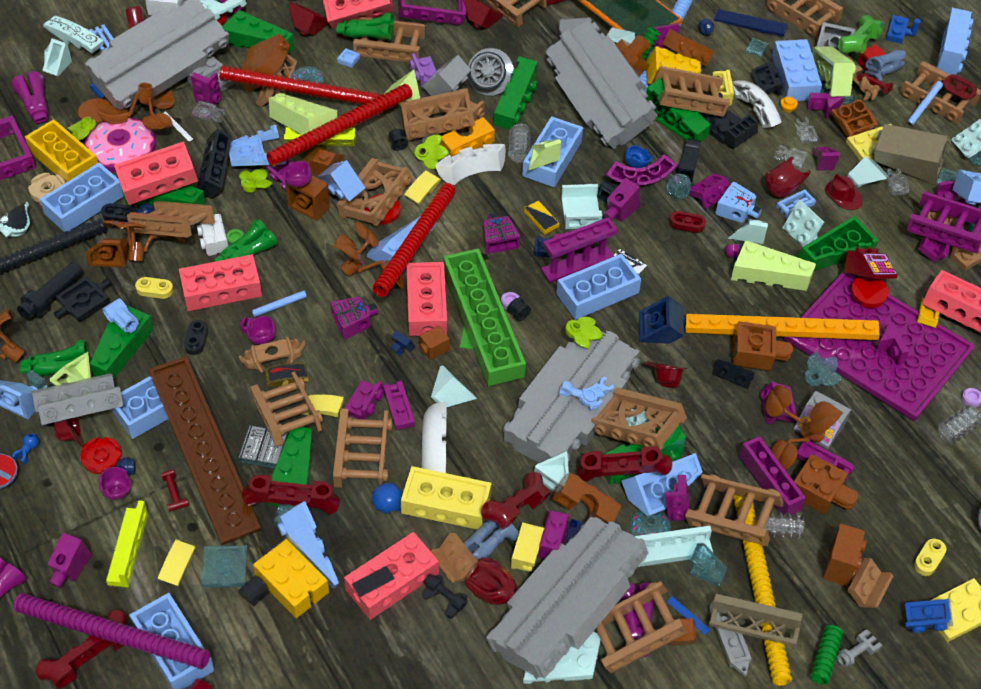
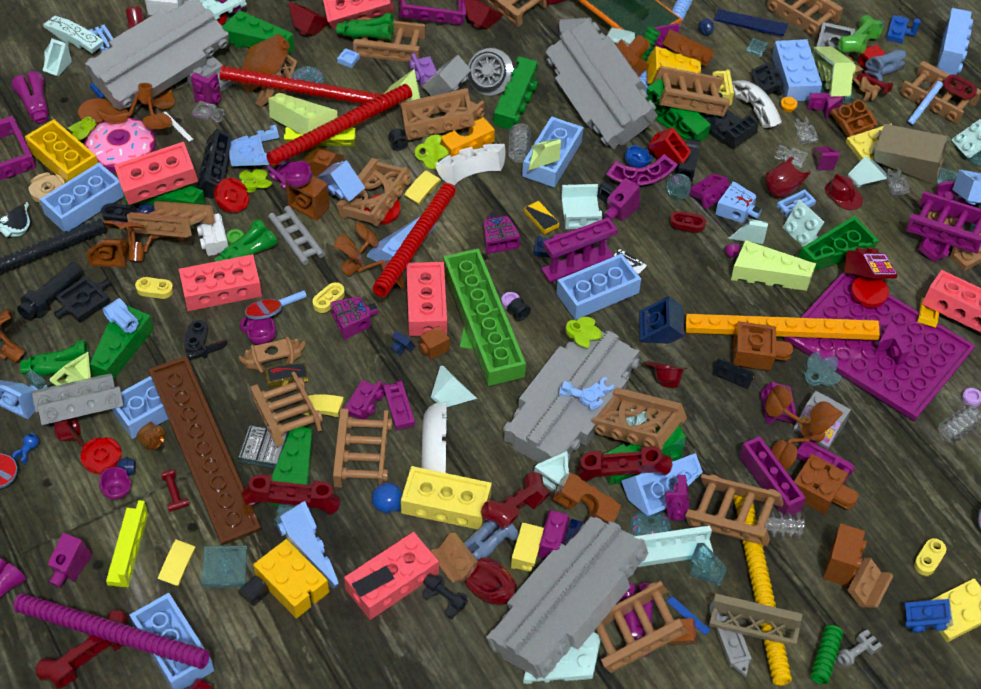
(151, 436): none -> clear orange plate
(207, 349): none -> black piece
(231, 195): none -> red tile
(263, 309): none -> red piece
(294, 244): none -> light grey bar
(322, 300): none -> light yellow plate
(670, 144): none -> red torso

